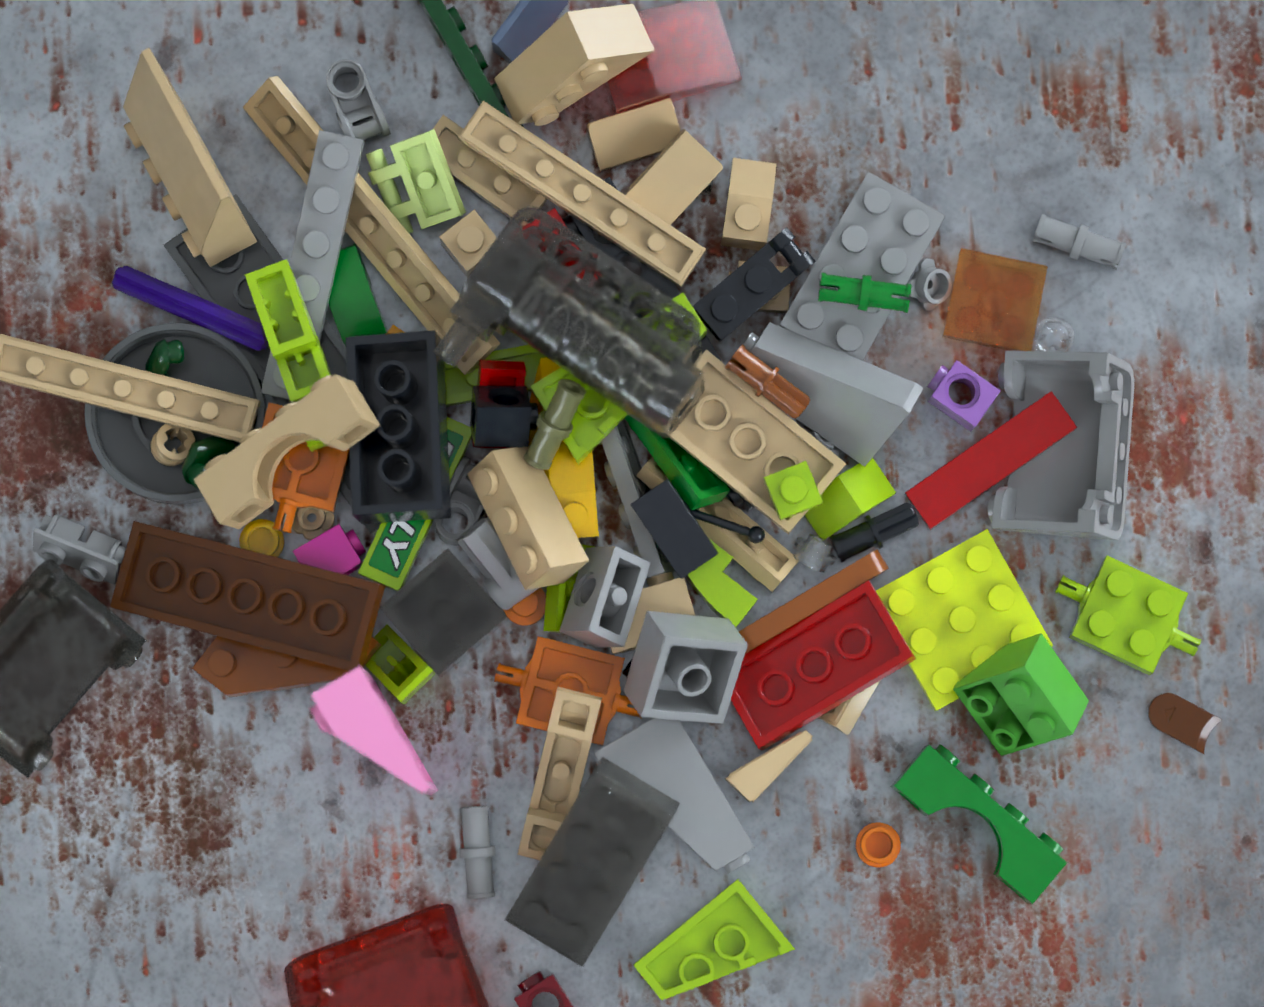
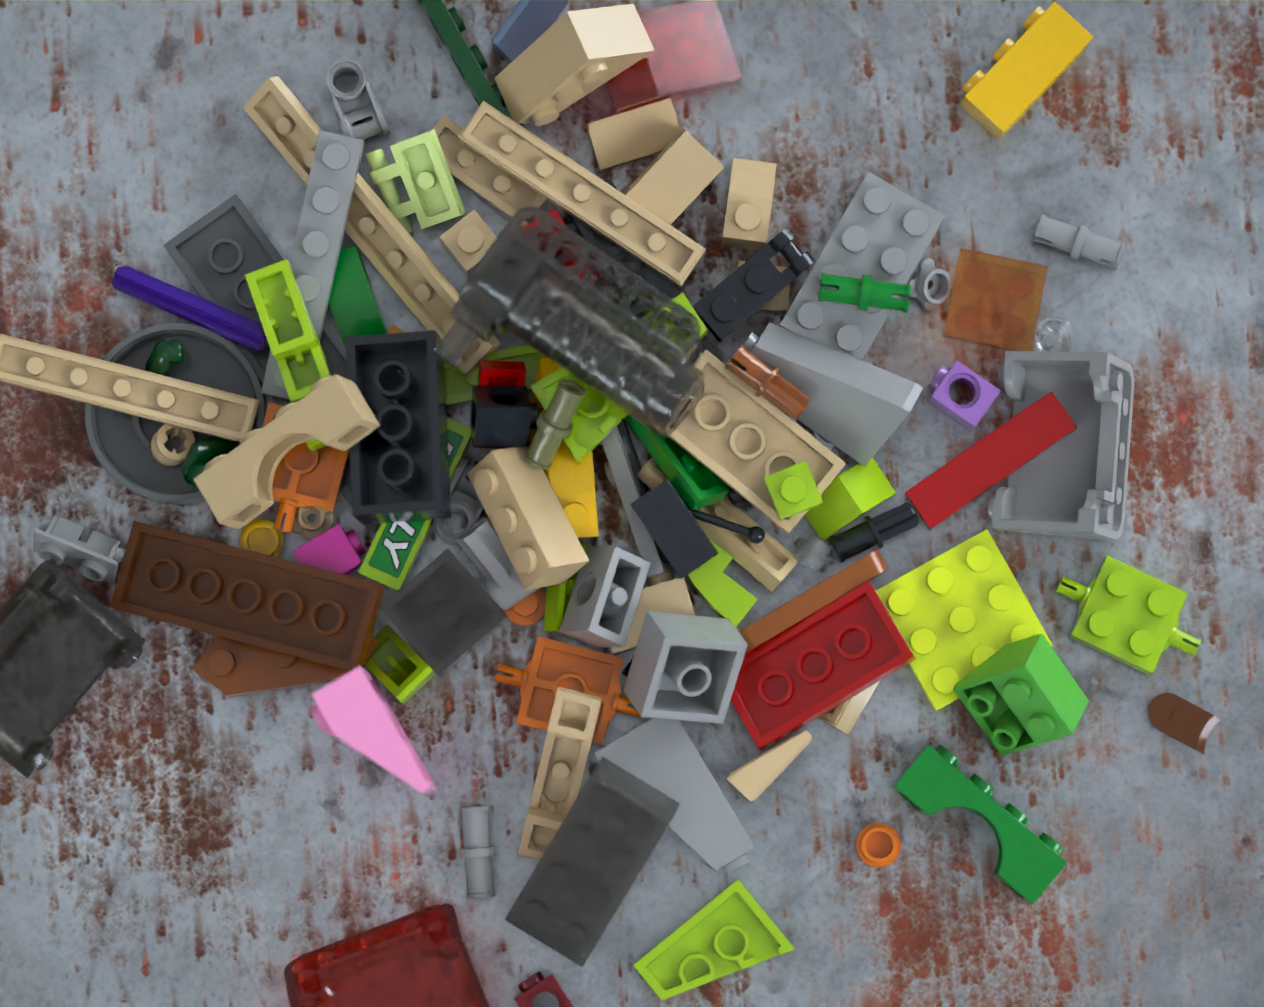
(183, 165): tan slope -> none
(1024, 69): none -> yellow brick

